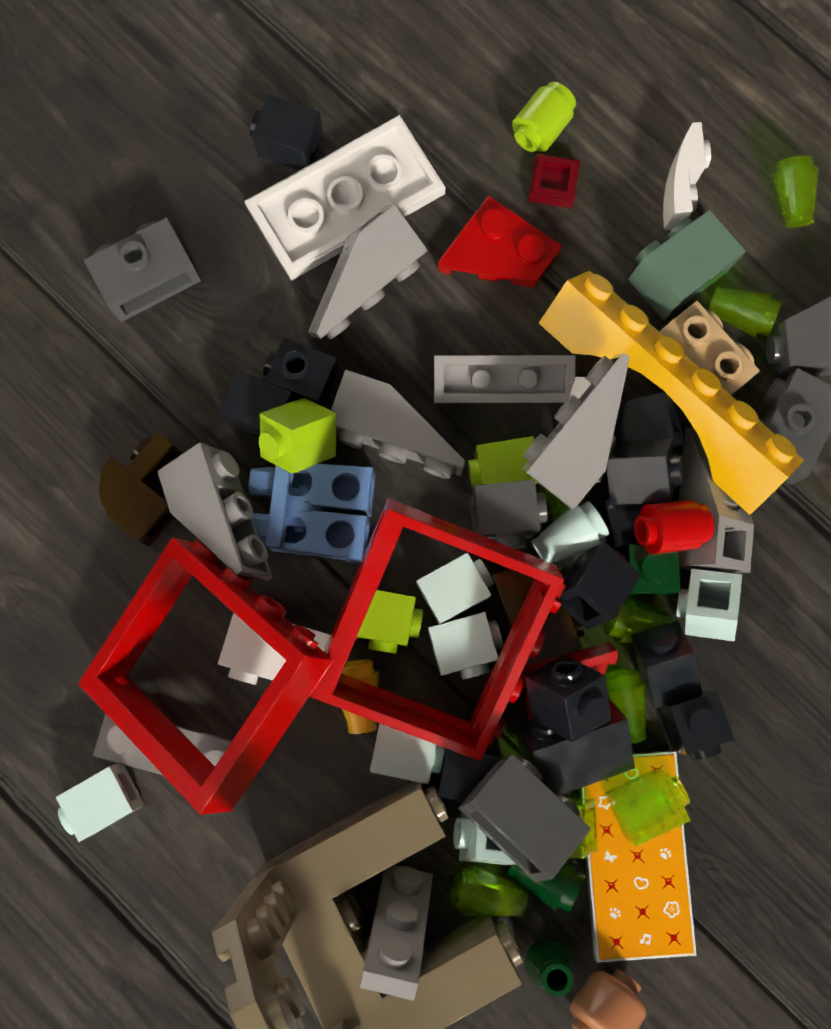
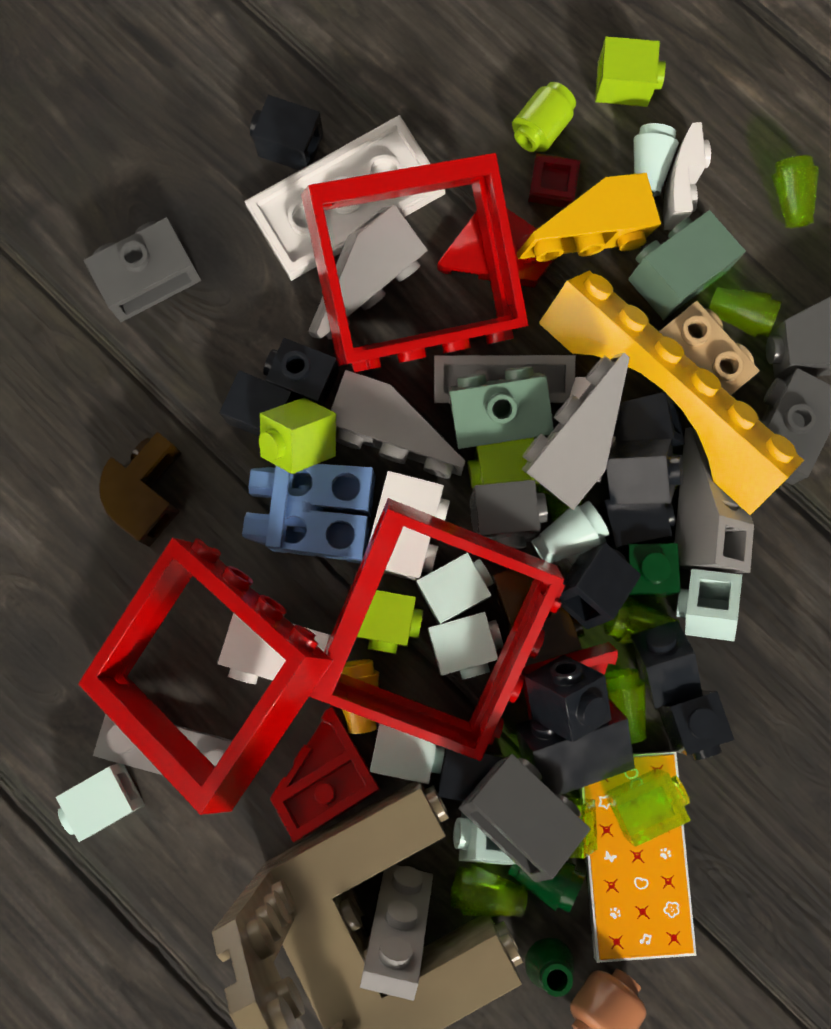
(211, 504): light grey slope -> none
(324, 780): none -> red wing
(413, 550): none -> white brick
(494, 224): none -> red window
(500, 408): none -> sand green brick
(608, 215): none -> yellow slope
(629, 71): none -> lime brick
(654, 153): none -> light aqua cone
(673, 526): red brick -> none

